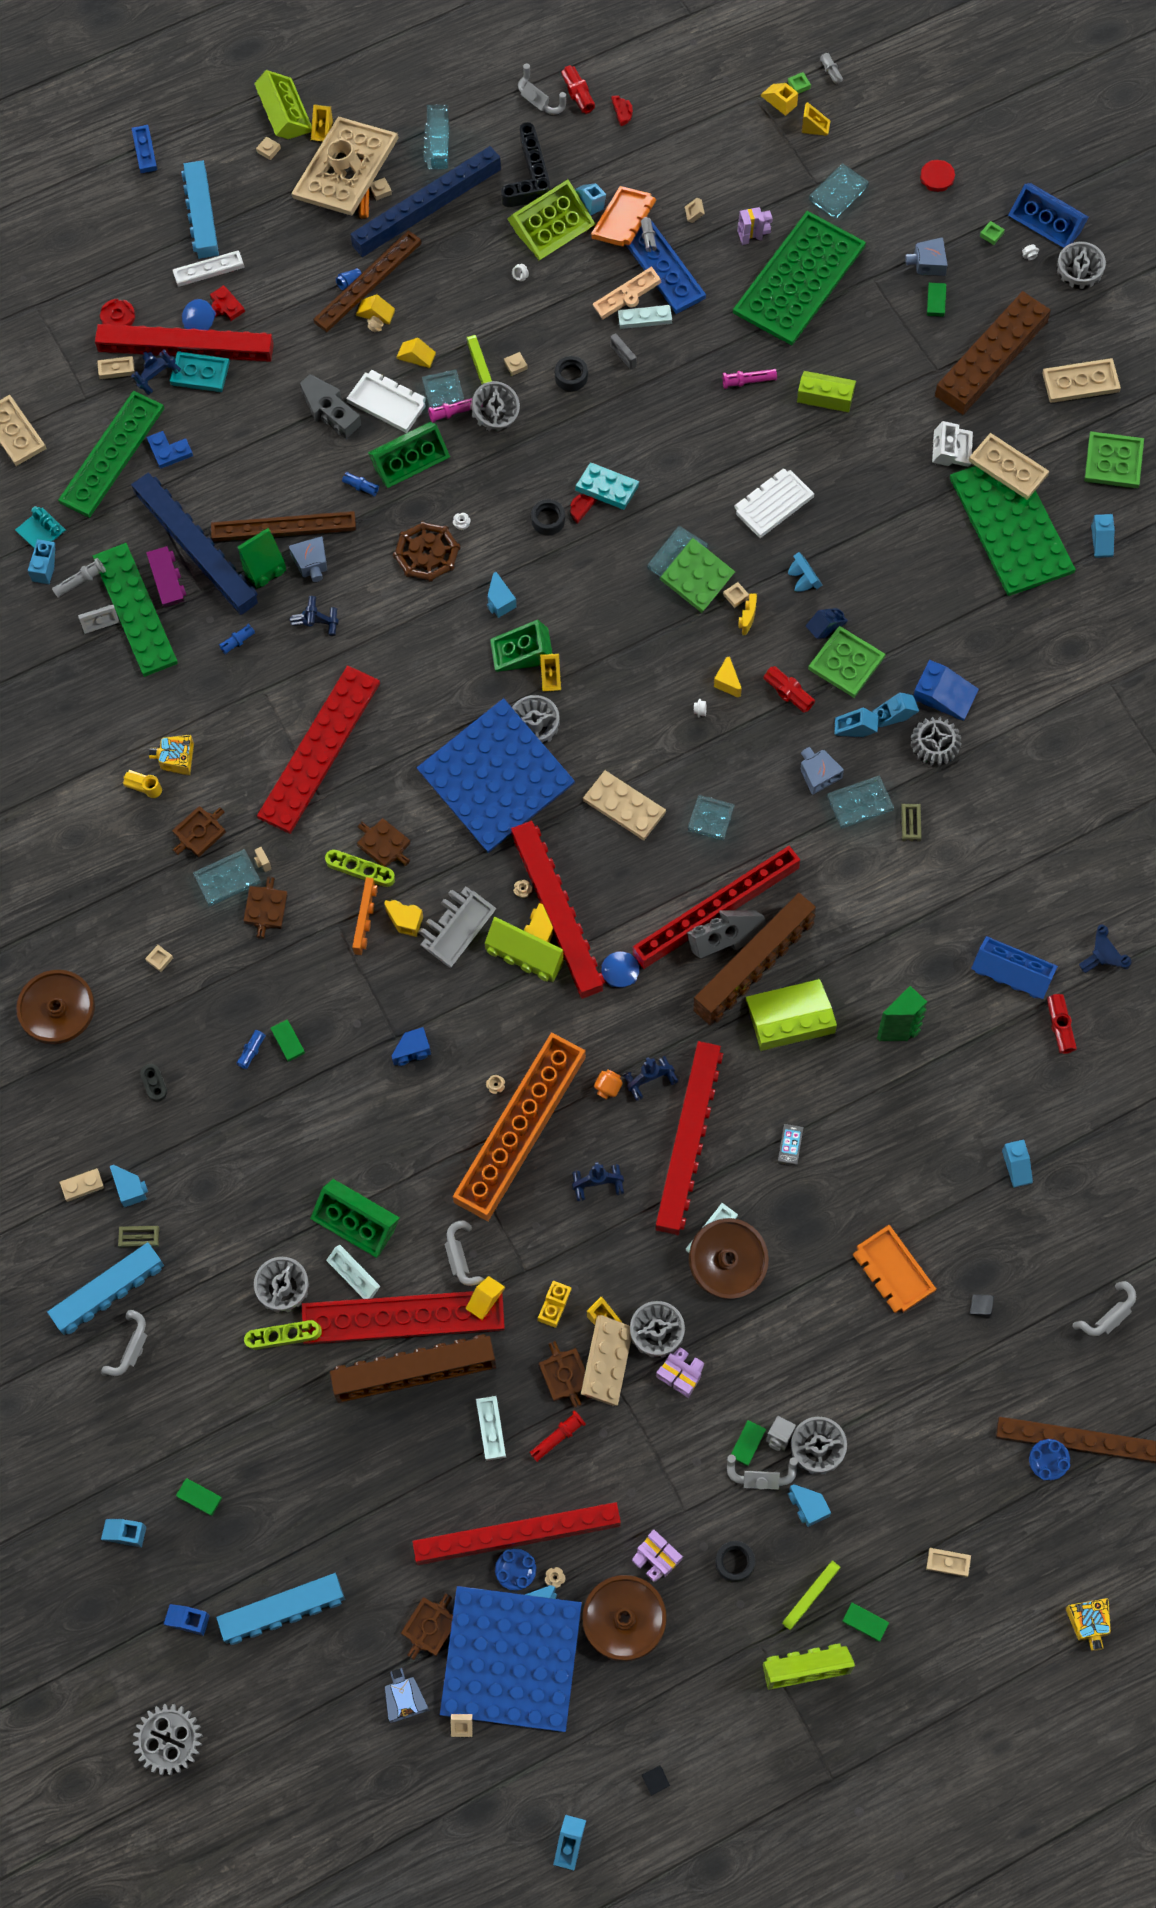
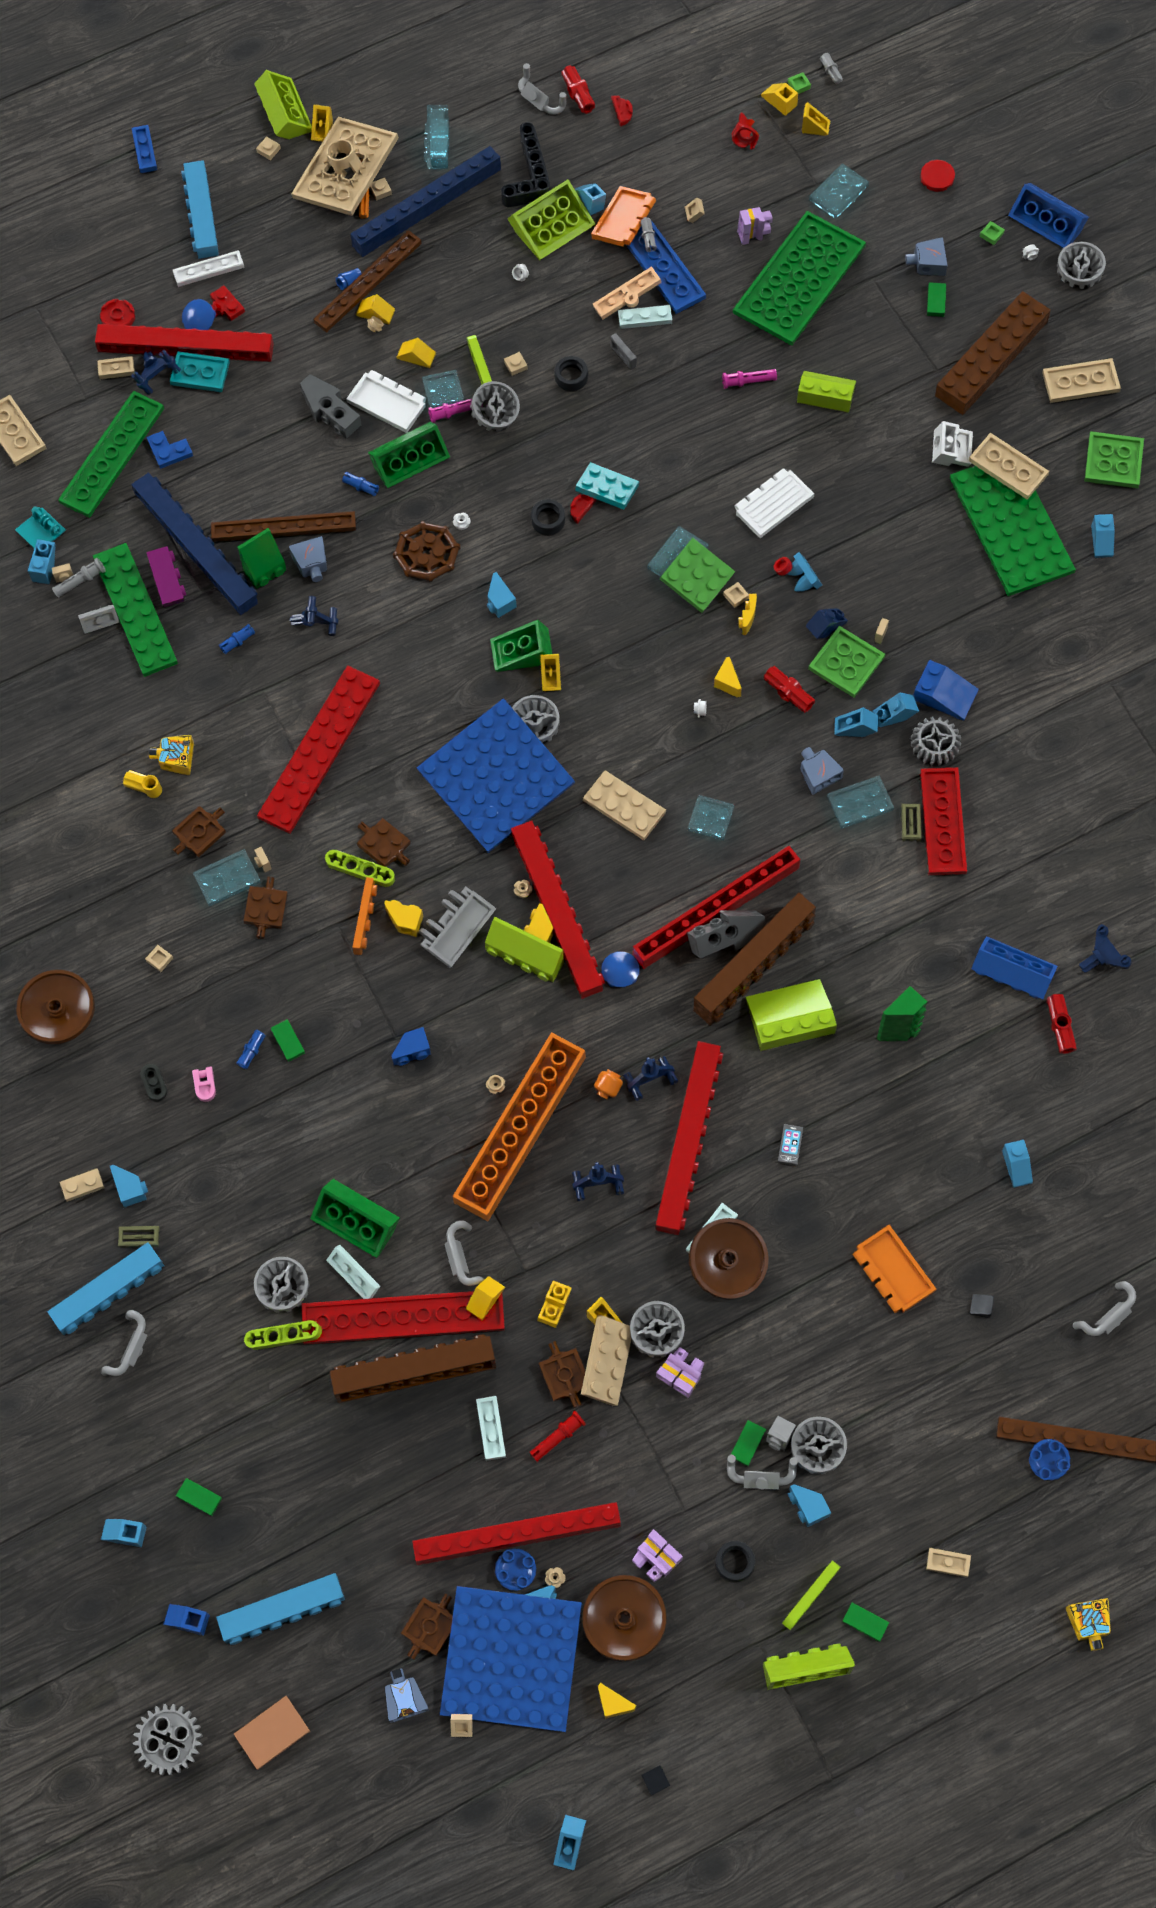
(62, 572): none -> tan plate
(206, 1089): none -> bright pink plate
(272, 1732): none -> nougat tile
(613, 1703): none -> yellow slope
(742, 133): none -> red hair
(783, 566): none -> red tile
(882, 628): none -> tan tile
(943, 821): none -> red plate

